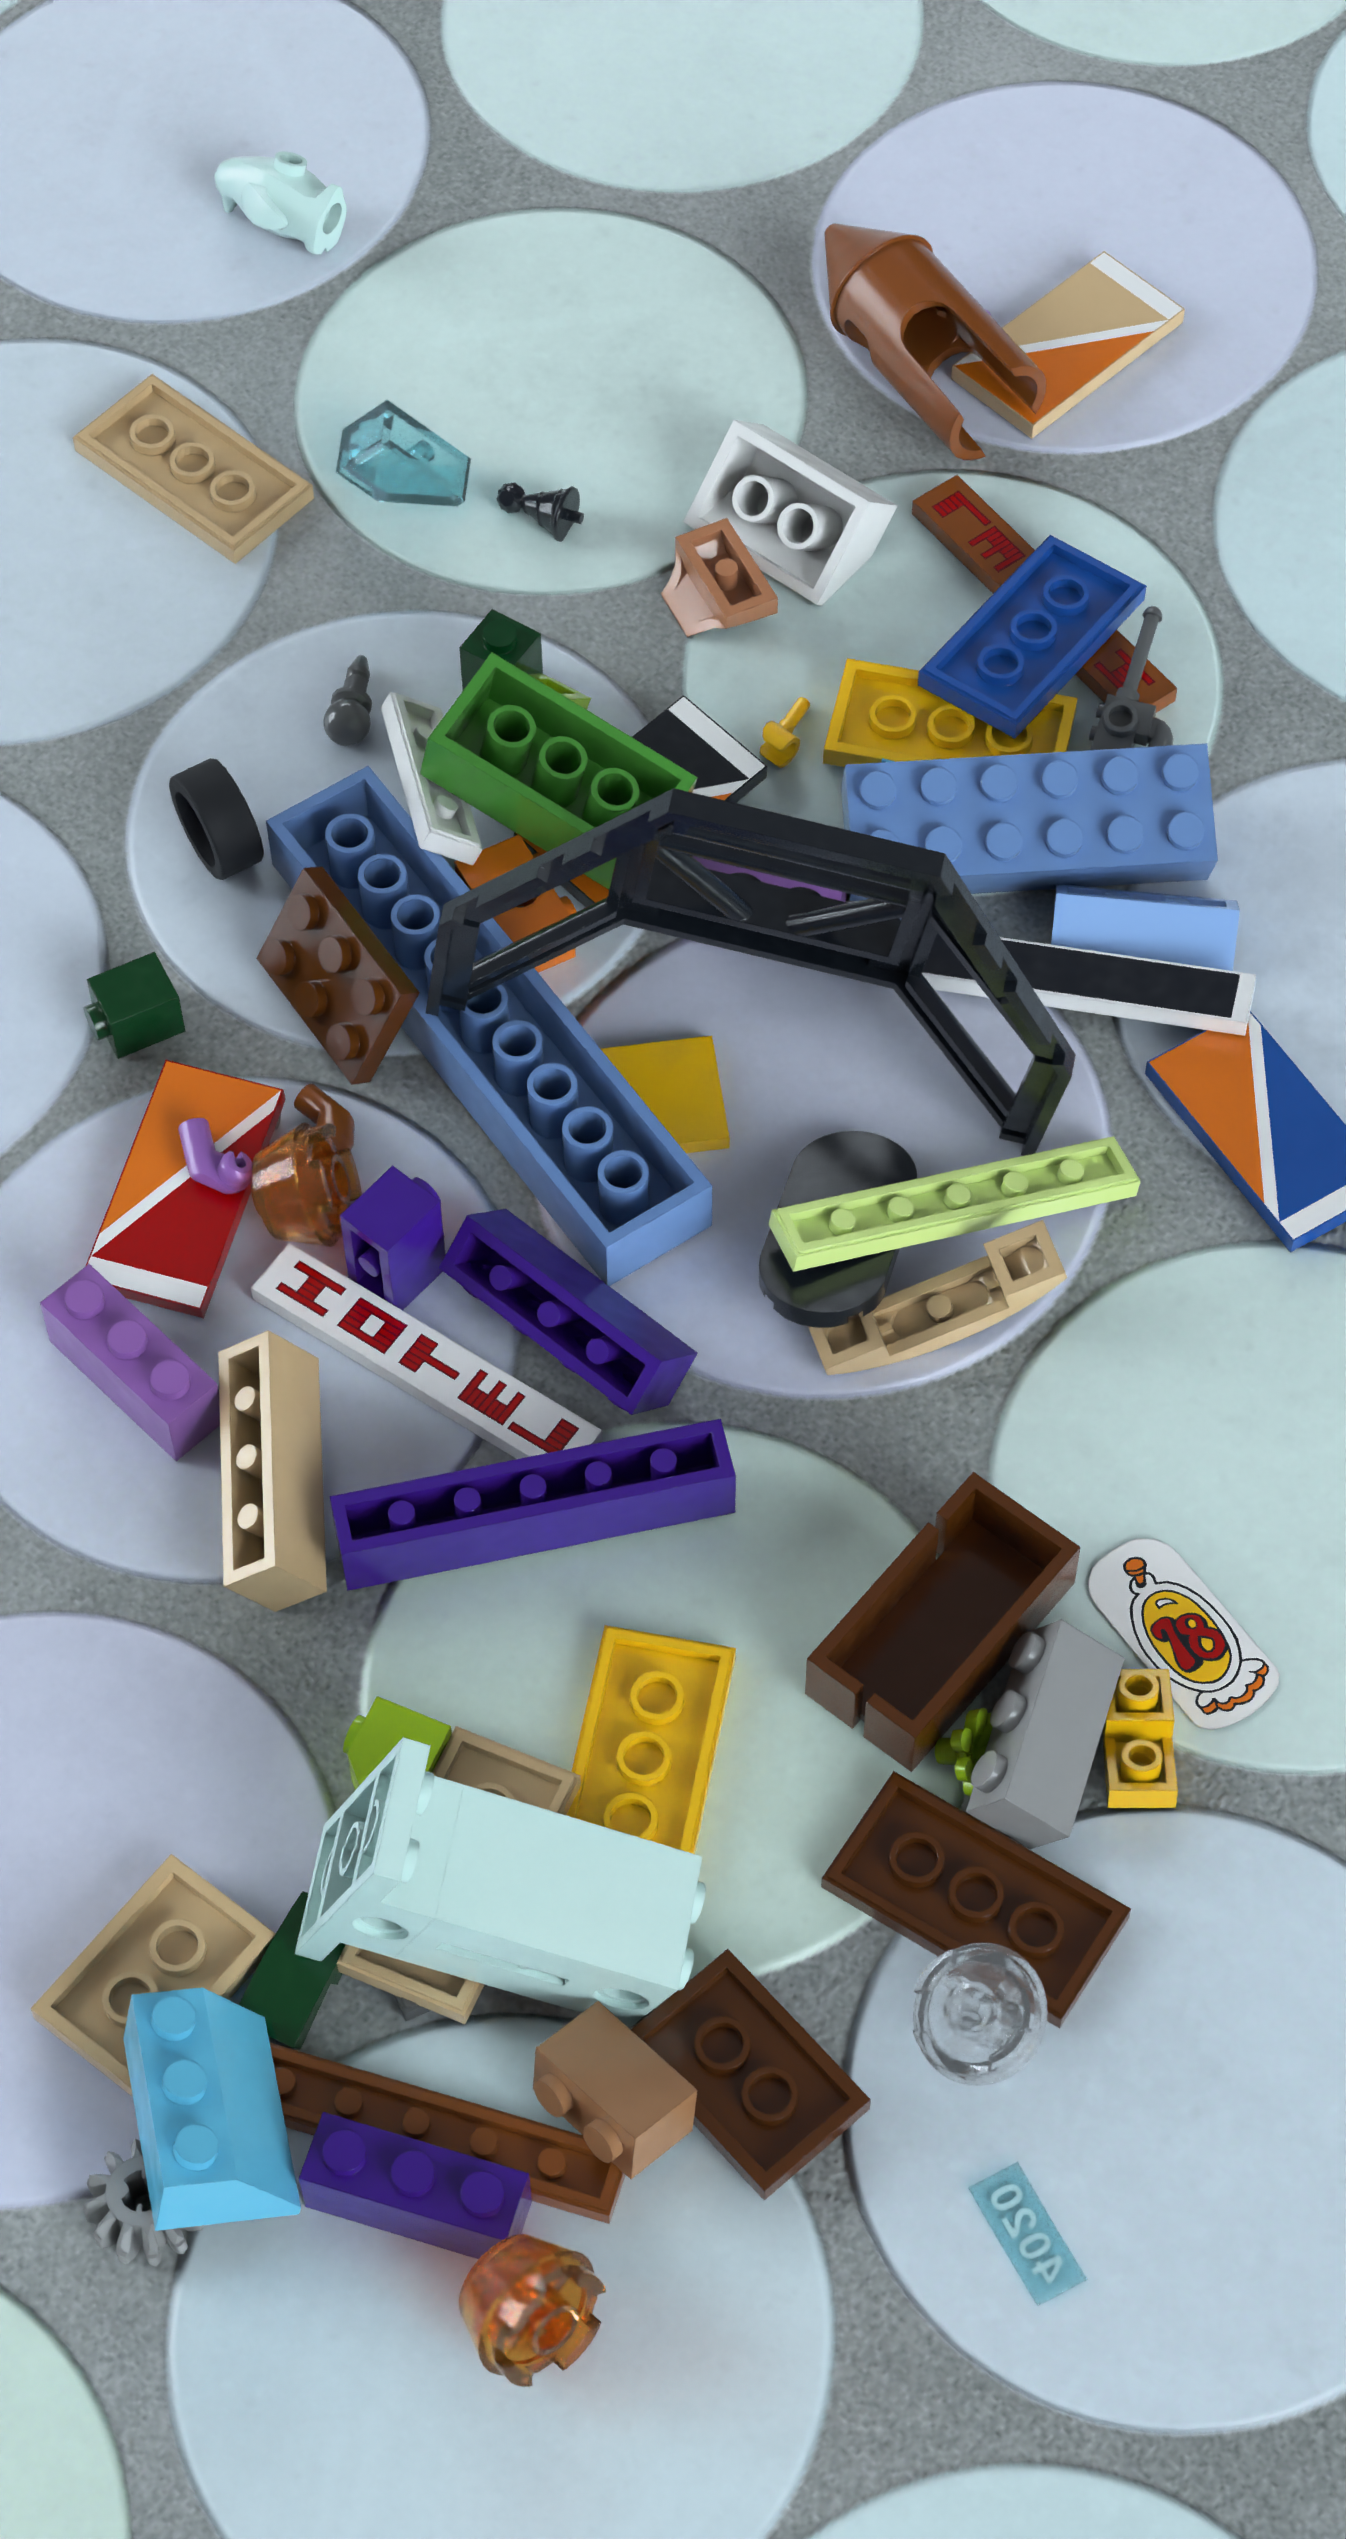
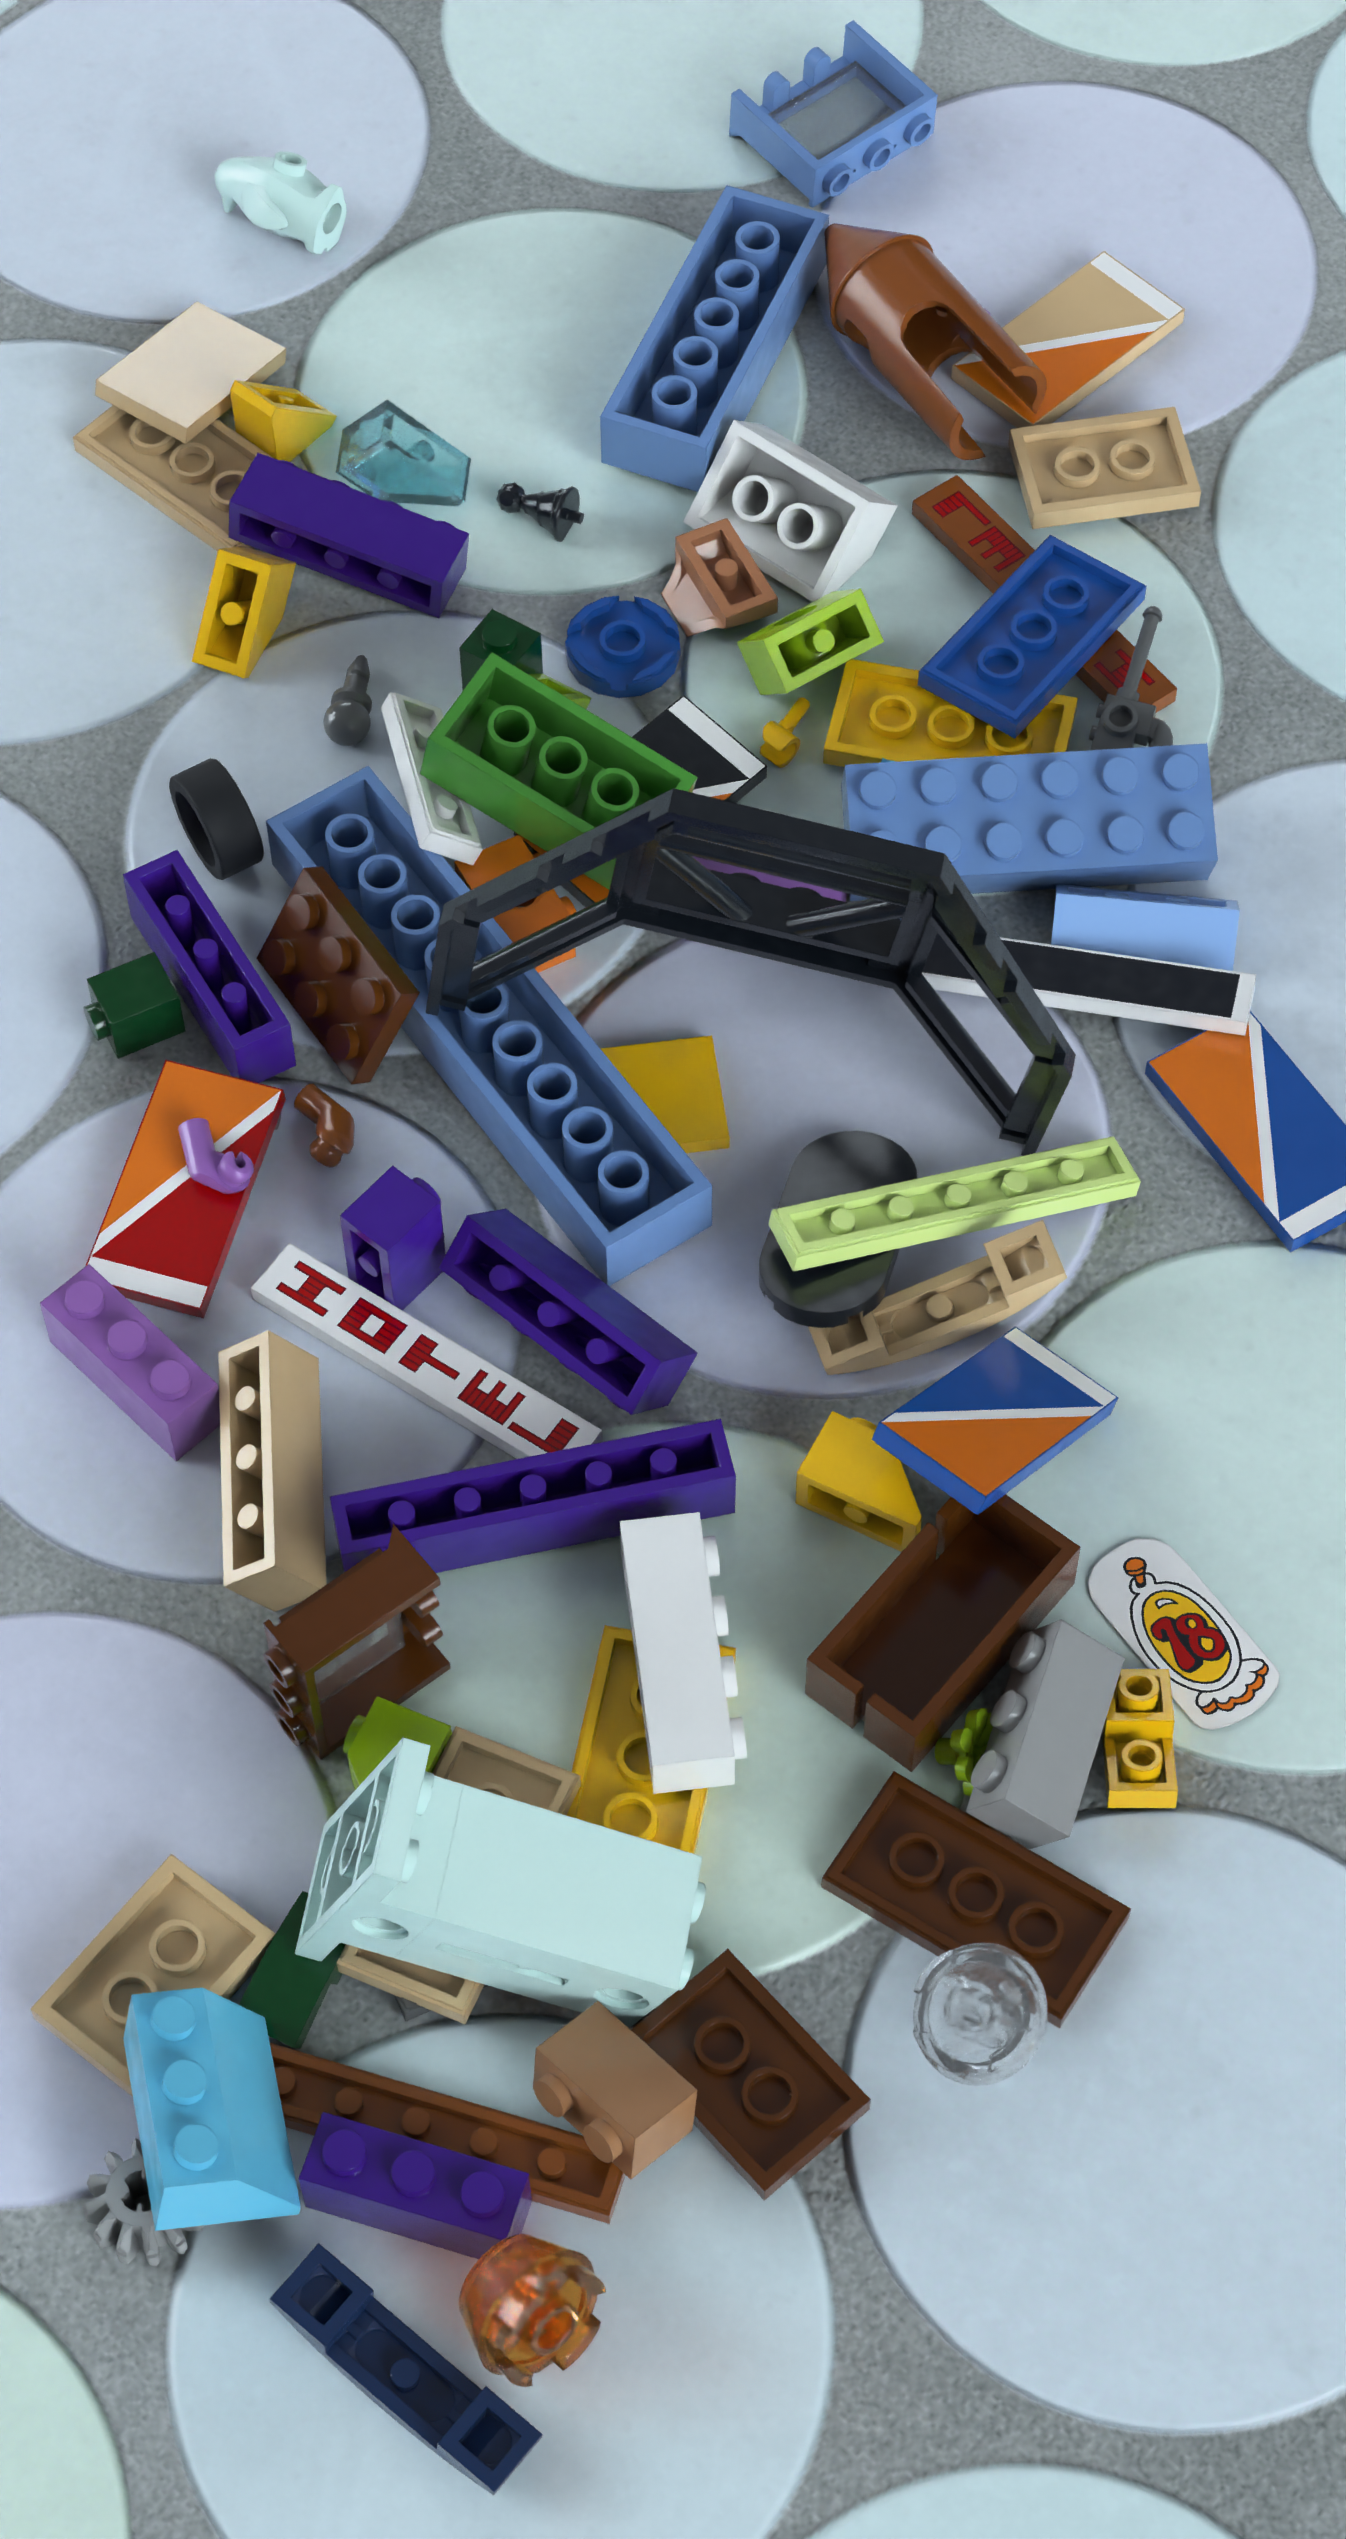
(187, 370): none -> tan tile
(209, 969): none -> dark purple brick
(242, 609): none -> yellow slope
(278, 418): none -> yellow slope
(304, 1185): clear orange cone -> none
(348, 535): none -> dark purple brick
(355, 1642): none -> reddish brown window
(403, 2372): none -> dark blue slope
(622, 646): none -> blue tile
(678, 1653): none -> white brick
(714, 337): none -> medium blue brick
(810, 642): none -> lime brick
(837, 119): none -> medium blue window
(858, 1483): none -> yellow slope
(994, 1420): none -> tile
(1027, 2234): clear light blue sticker -> none
(1104, 467): none -> tan plate

